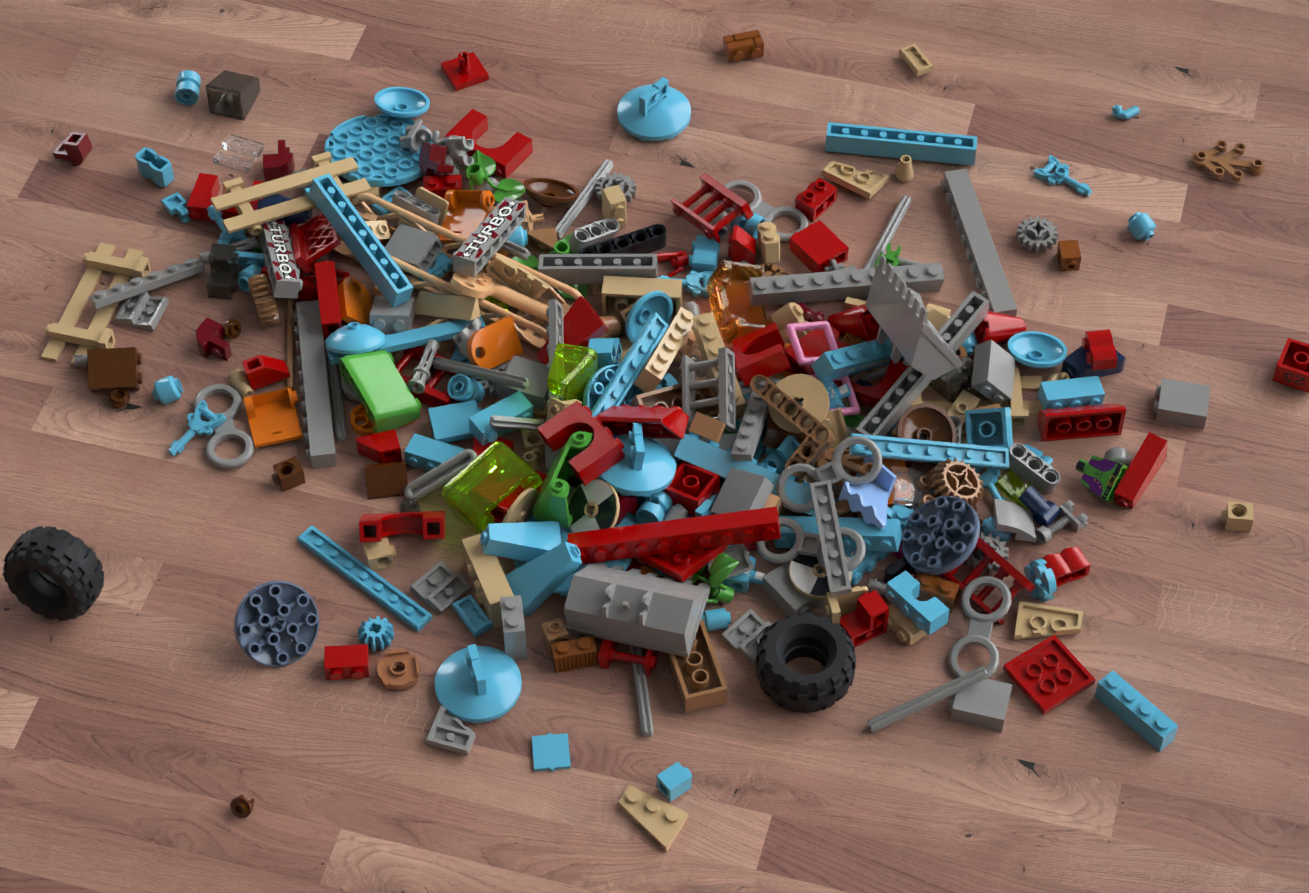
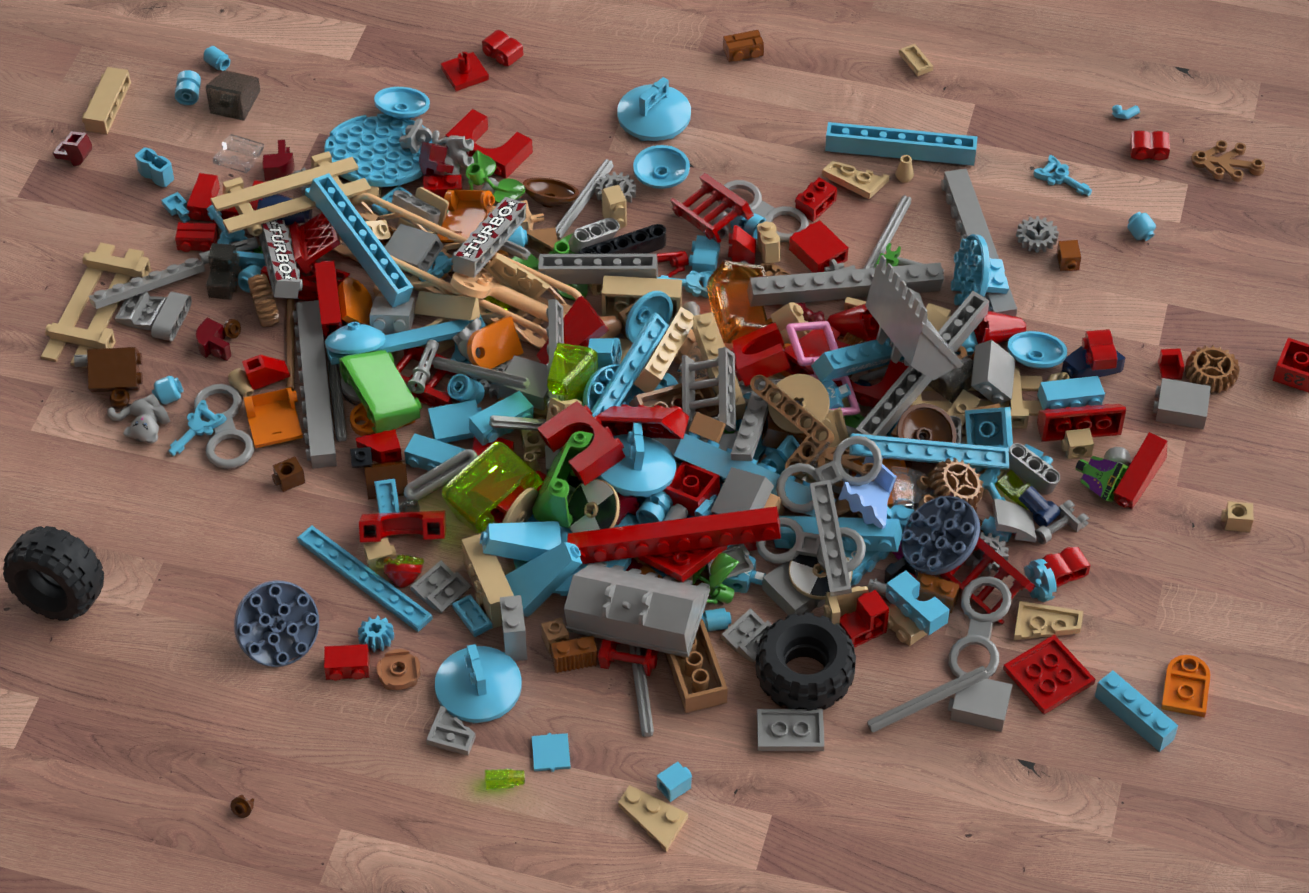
(106, 100): none -> tan brick
(148, 413): none -> light grey animal
(171, 316): none -> light grey beam
(196, 236): none -> red brick
(216, 58): none -> medium azure brick
(361, 457): none -> black bracket
(387, 496): none -> medium azure plate
(403, 569): none -> red hair
(502, 47): none -> red brick
(503, 778): none -> clear neon green hinge
(661, 166): none -> medium azure dish
(790, 730): none -> light grey plate
(976, 270): none -> medium azure bracket
(1078, 443): none -> tan brick
(1150, 145): none -> red brick
(1171, 364): none -> red panel
(1186, 688): none -> orange tile
(1213, 363): none -> medium nougat gear

